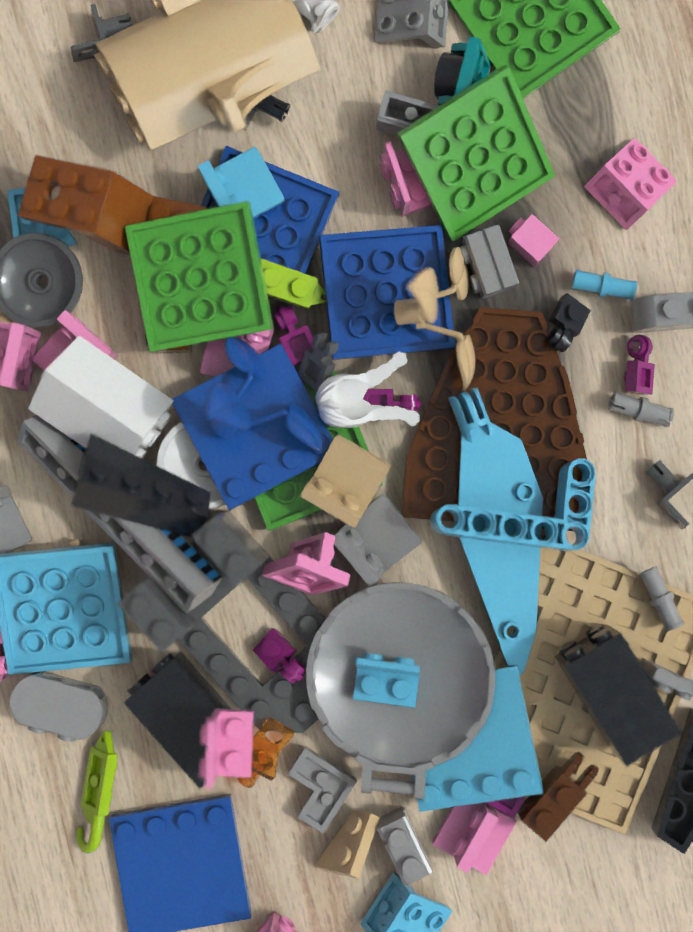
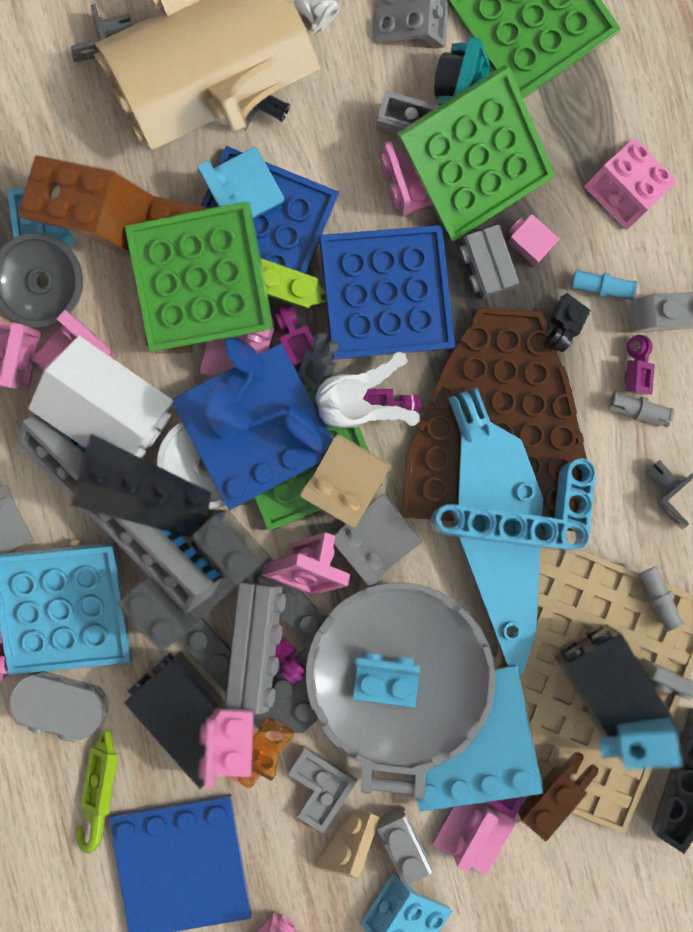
(254, 647): none -> light grey brick
(425, 308): tan plant -> none
(656, 748): none -> medium azure torso

